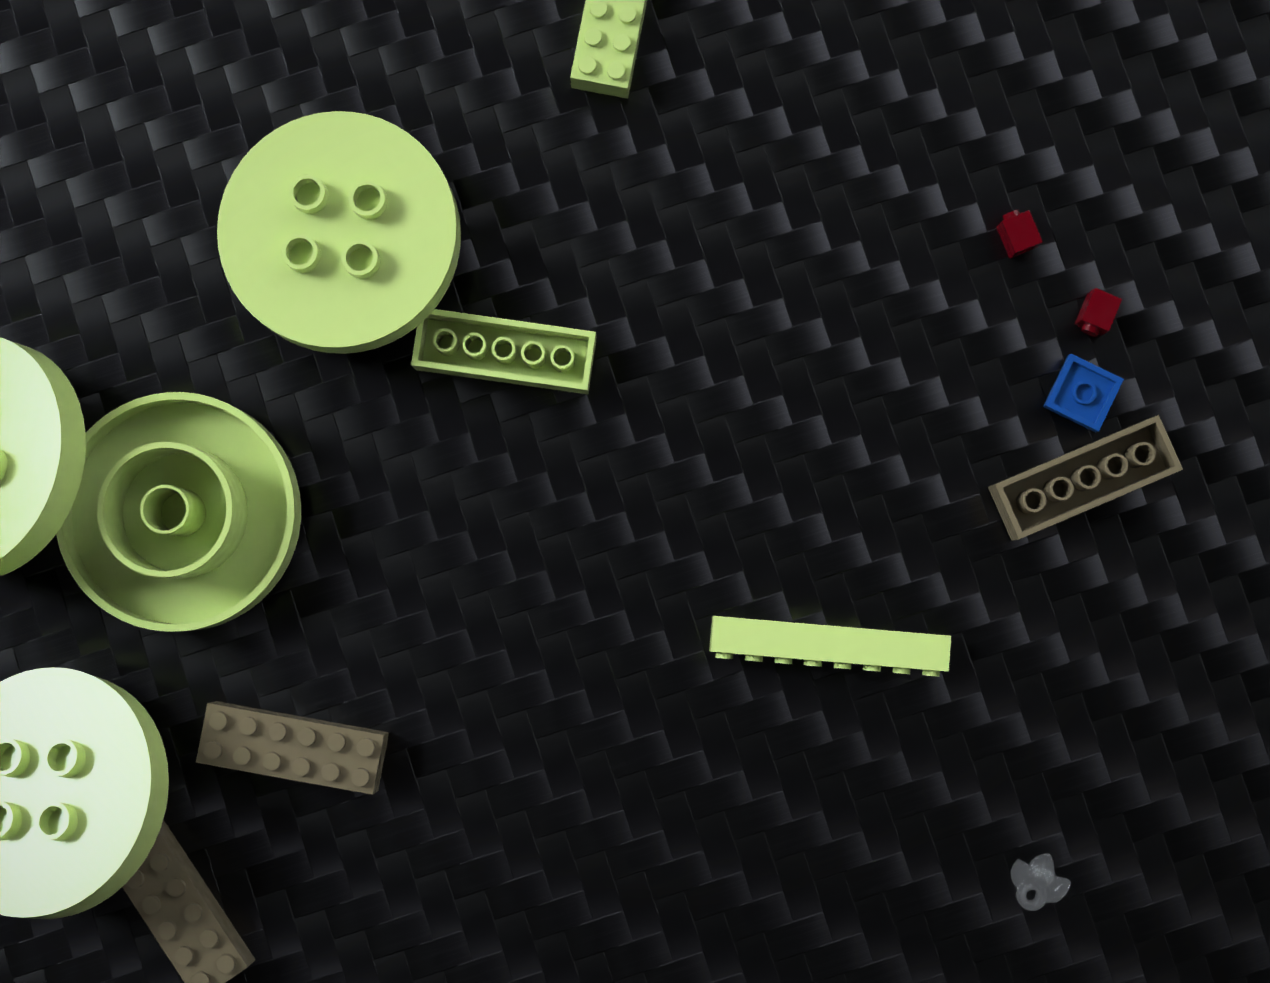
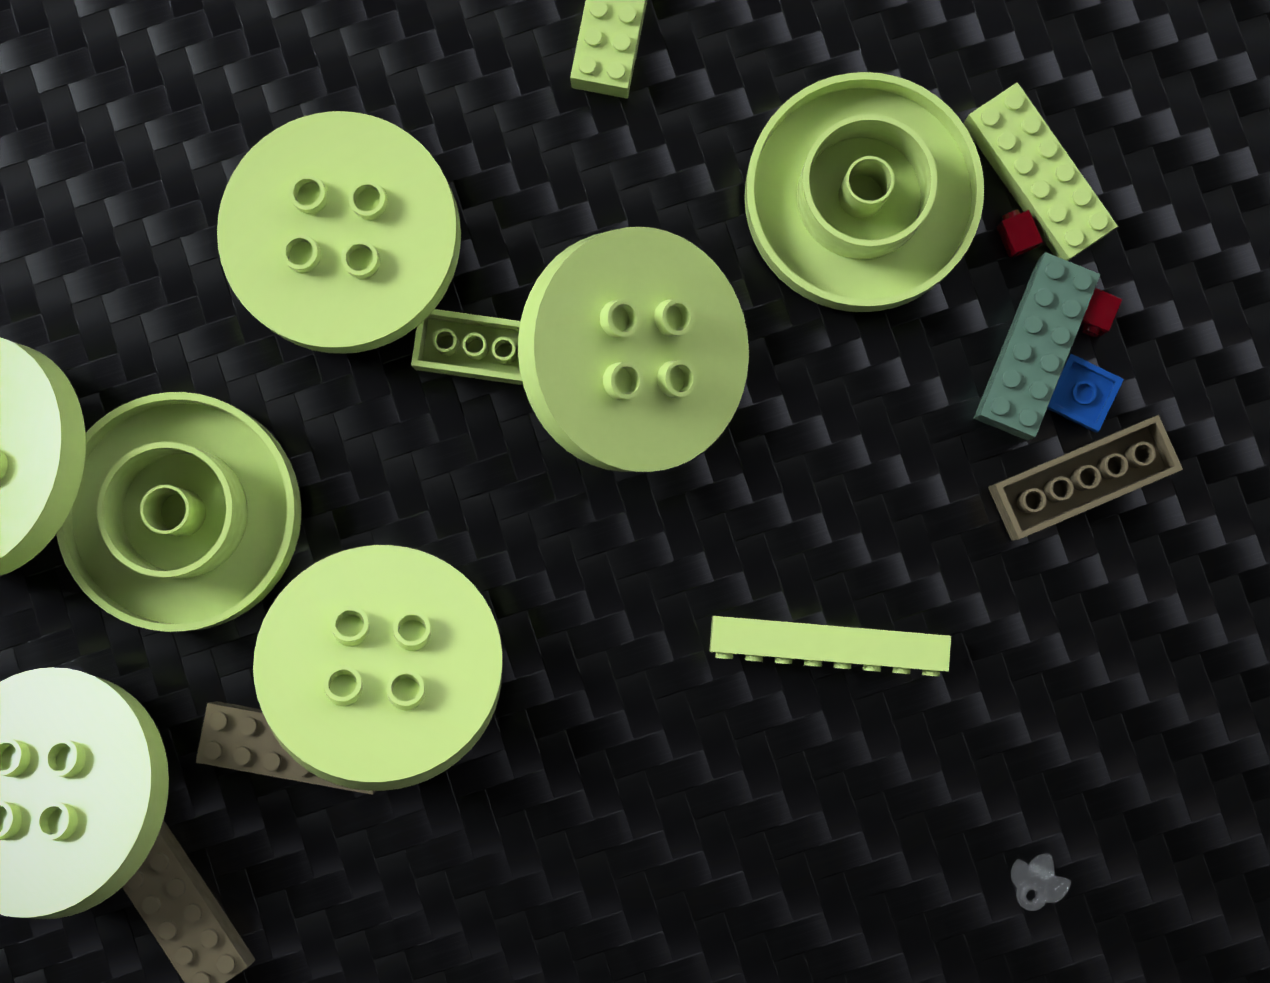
(378, 667): none -> yellowish green piece
(633, 350): none -> yellowish green piece
(863, 192): none -> yellowish green piece
(1037, 346): none -> sand green brick
(1039, 173): none -> yellowish green brick

